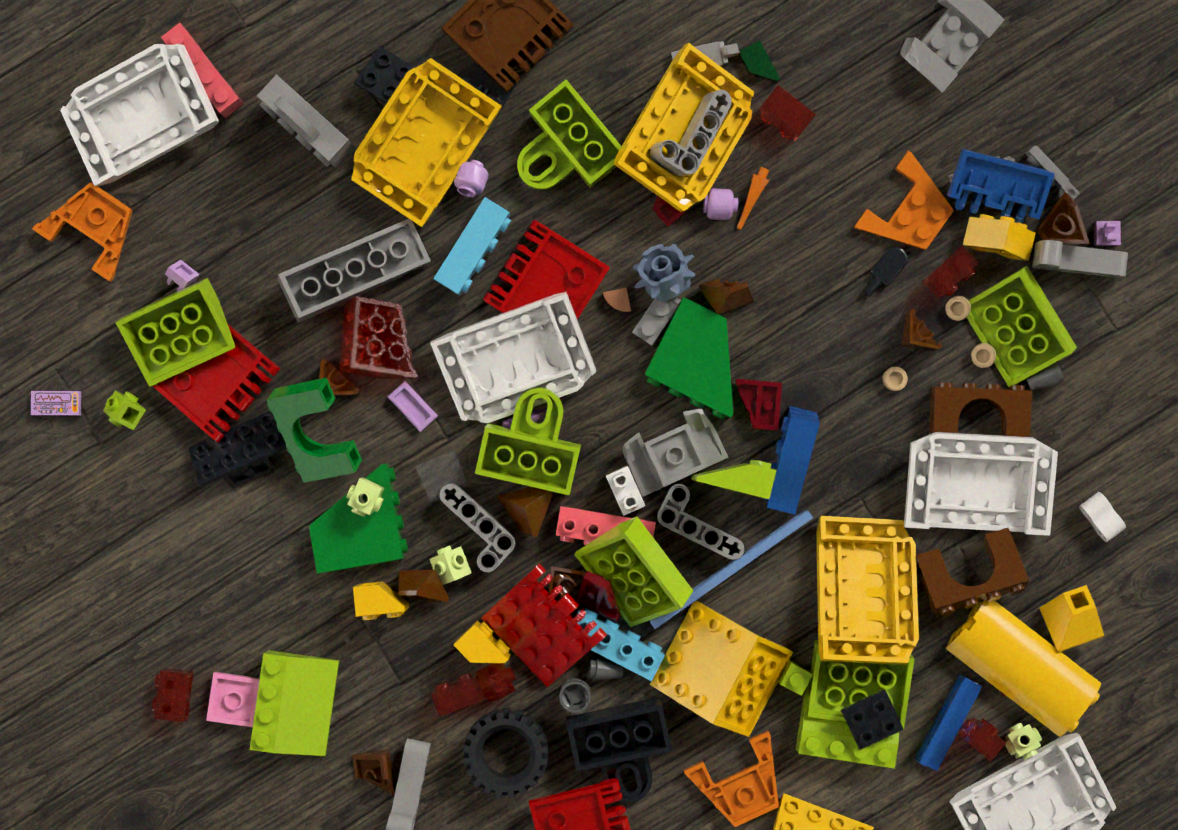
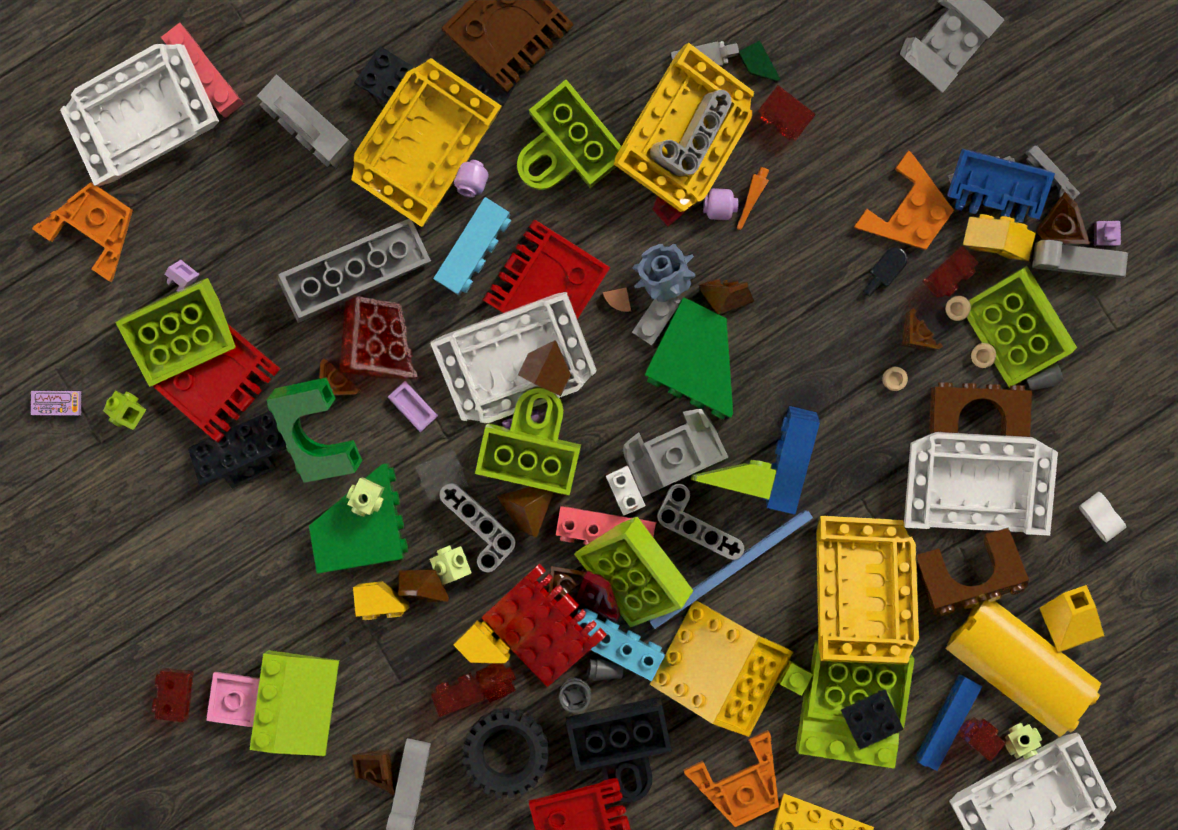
(546, 368): none -> reddish brown slope
(761, 402): dark red wing -> none

